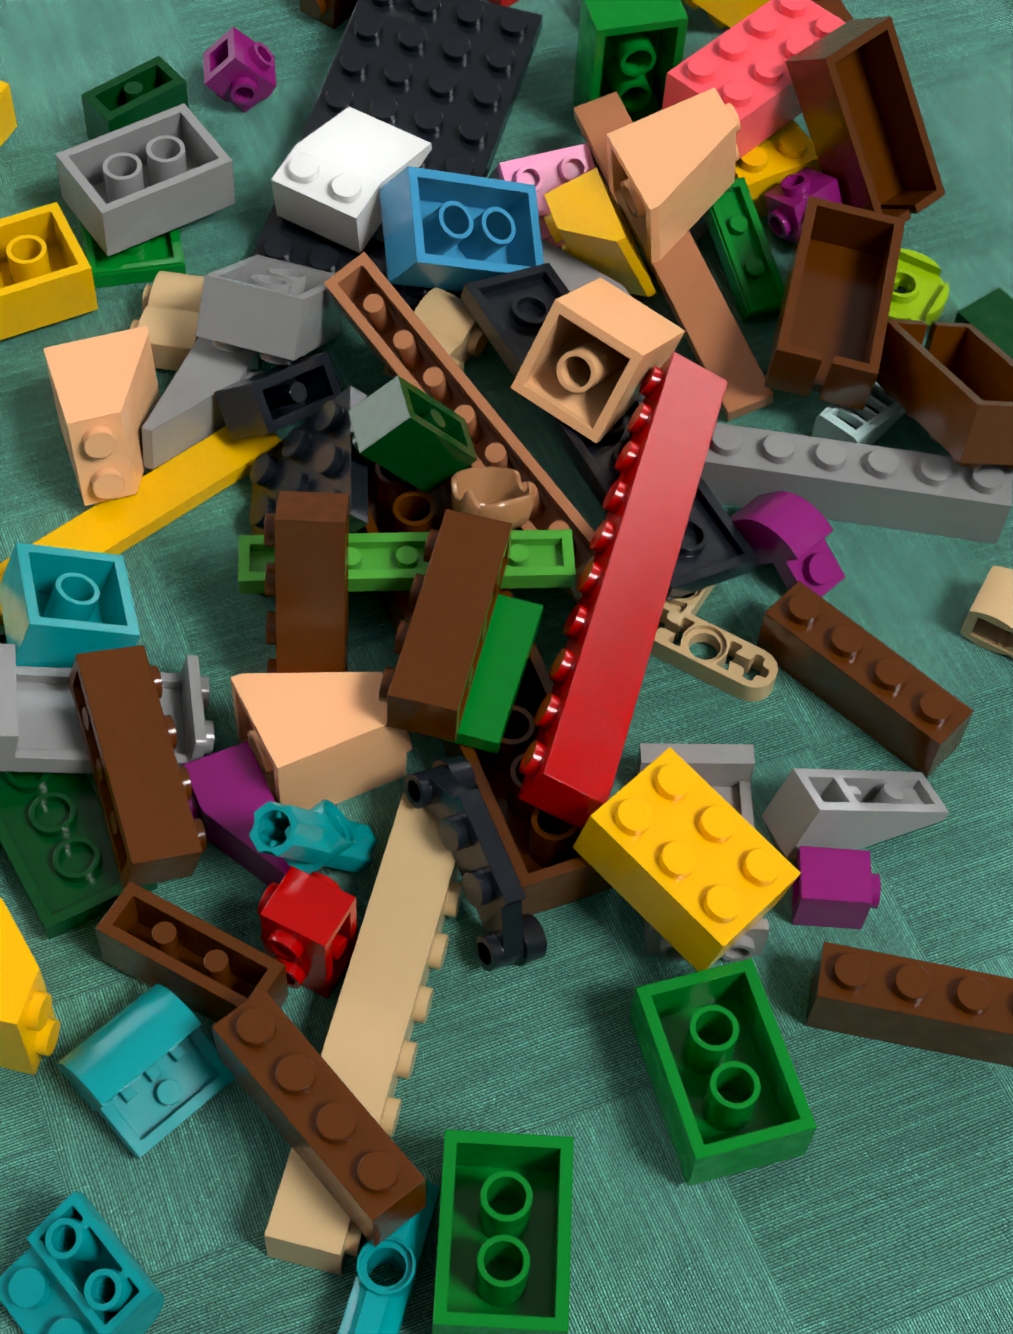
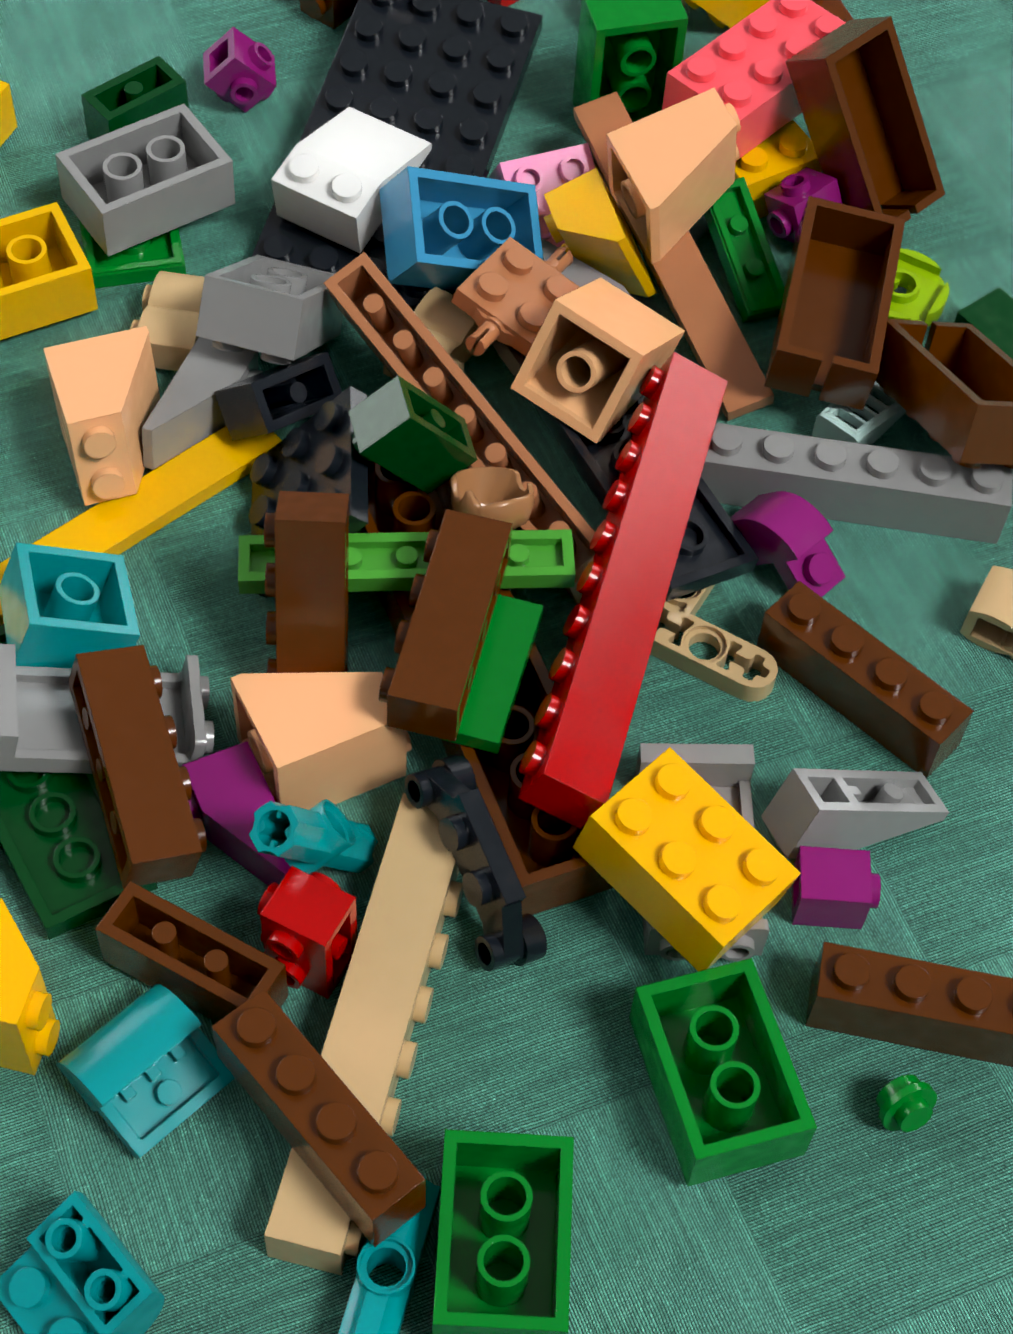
(512, 295): none -> nougat plate
(906, 1103): none -> green plate

